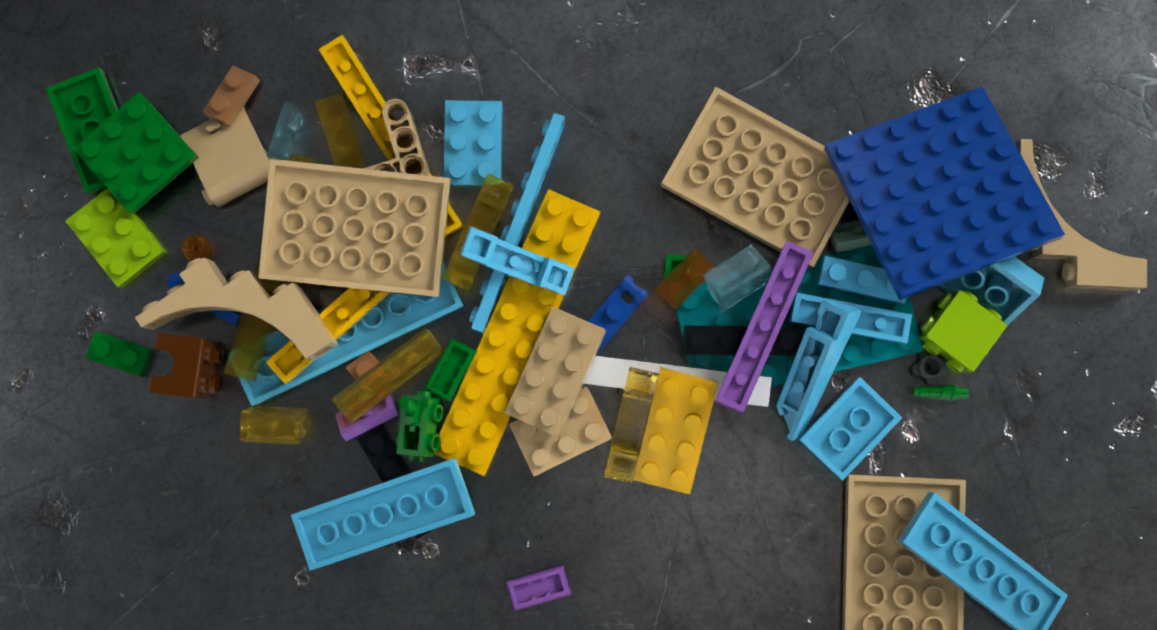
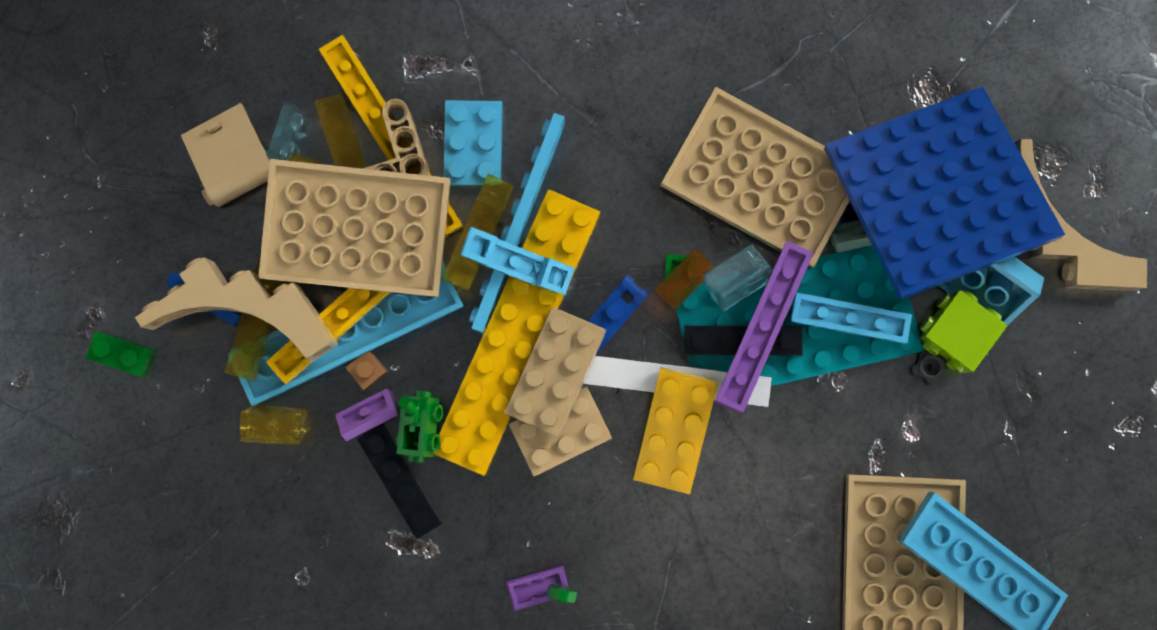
(80, 108): green plate -> none
(116, 238): lime plate -> none
(136, 153): green plate -> none
(193, 241): clear orange plate -> none
(193, 366): reddish brown piece -> none
(231, 96): medium nougat plate -> none
(383, 514): medium azure plate -> none
(388, 375): clear yellow plate -> none
(450, 370): green plate -> none
(562, 593): none -> green tile
(630, 424): clear yellow slope -> none
(815, 364): medium azure wedge -> none
(850, 428): medium azure plate -> none
(857, 279): medium azure plate -> none
(944, 392): green animal -> none

